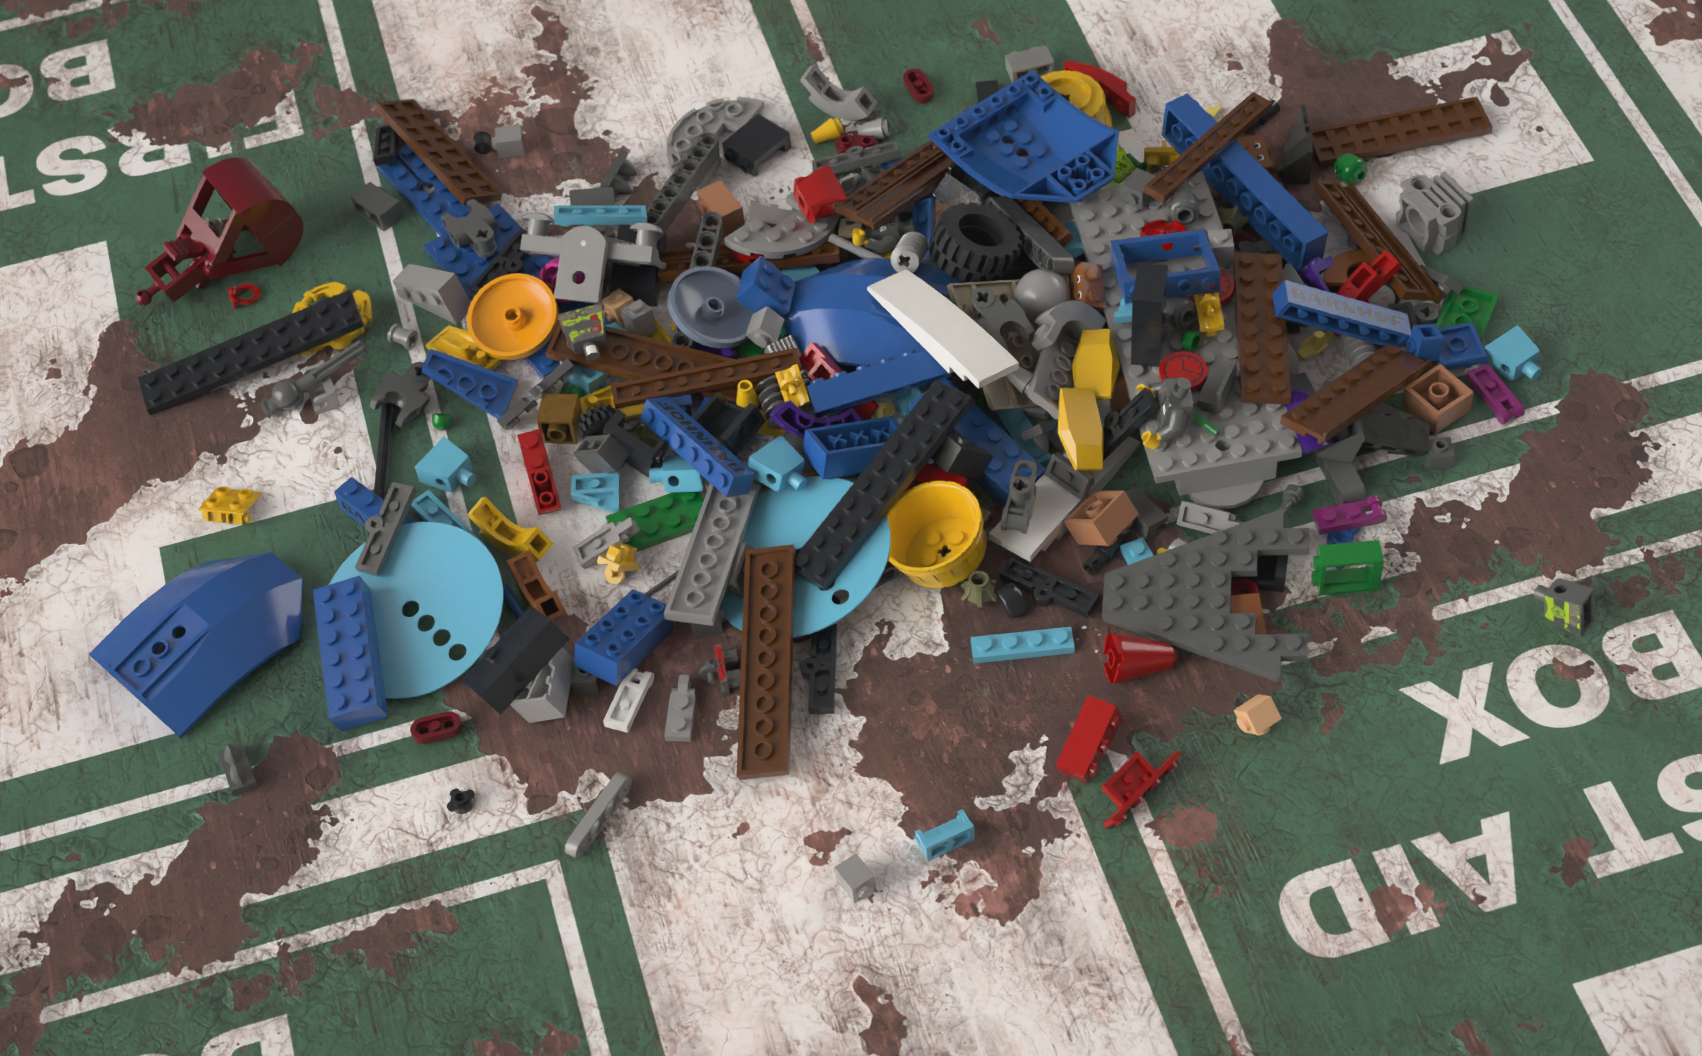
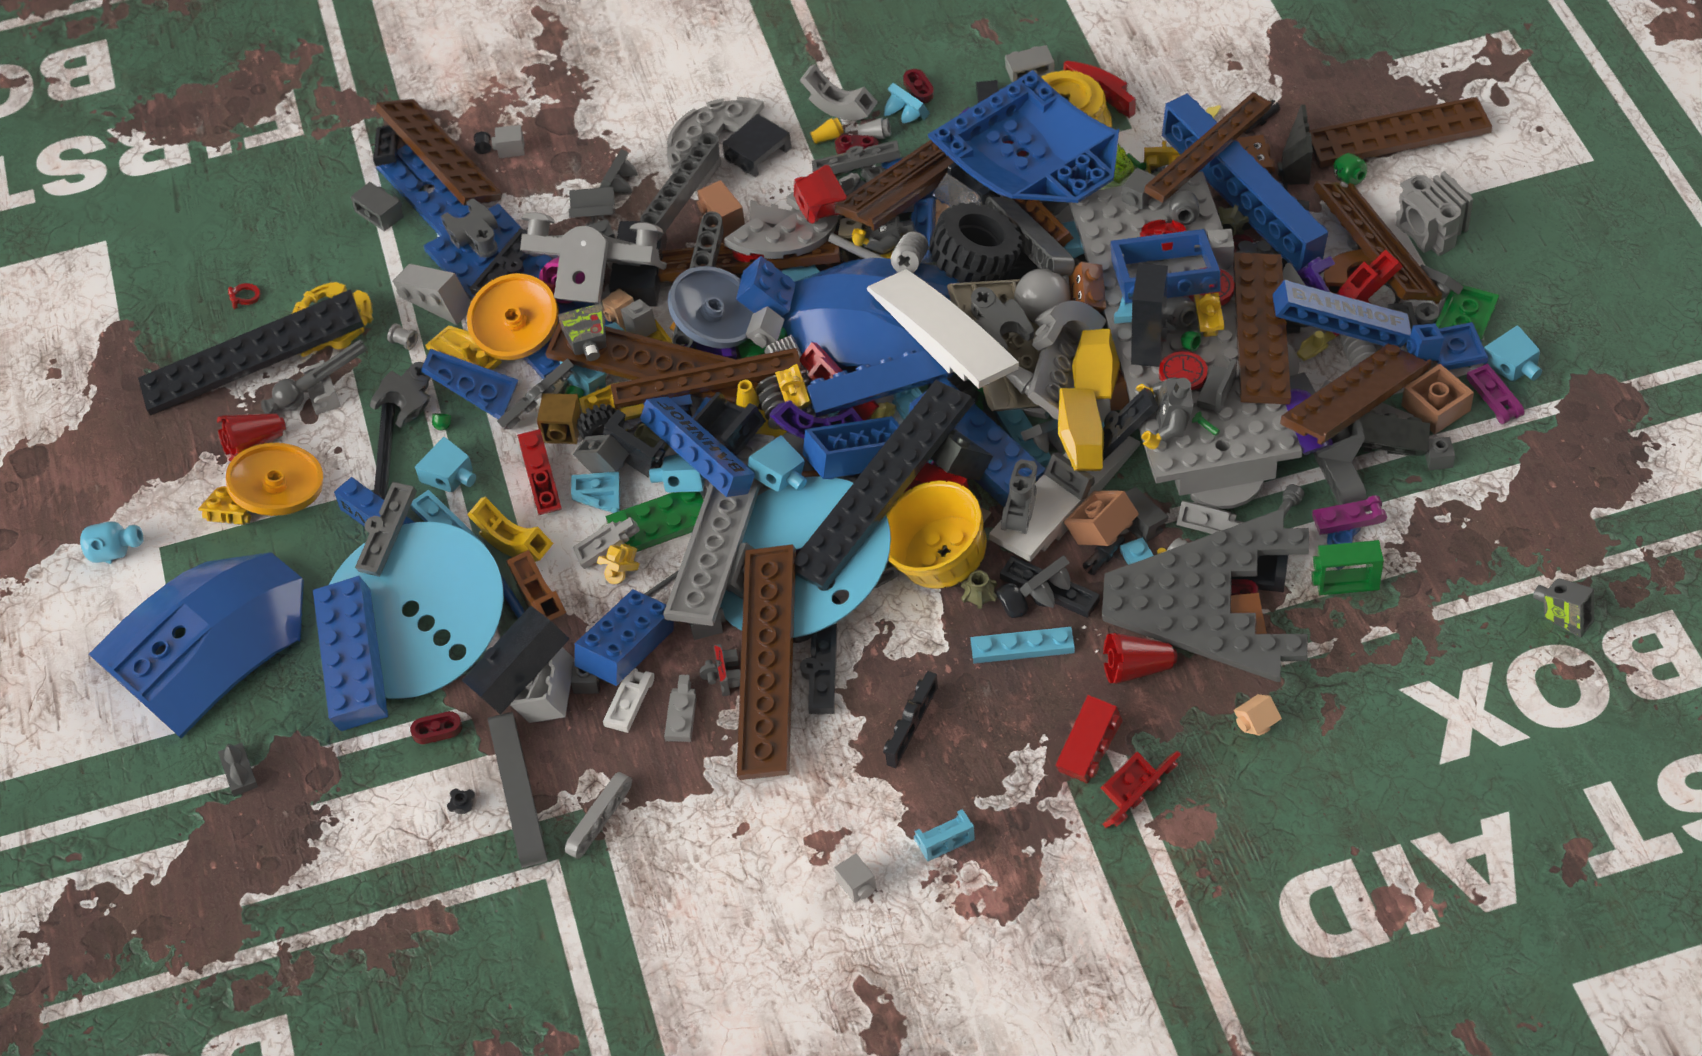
(109, 541): none -> medium azure piece
(248, 430): none -> red cone
(254, 207): dark red piece -> none
(274, 479): none -> light orange dish
(517, 790): none -> dark grey beam
(600, 215): medium azure plate -> none
(900, 98): none -> medium azure tile
(911, 718): none -> black hinge
(1040, 588): none -> dark grey tile

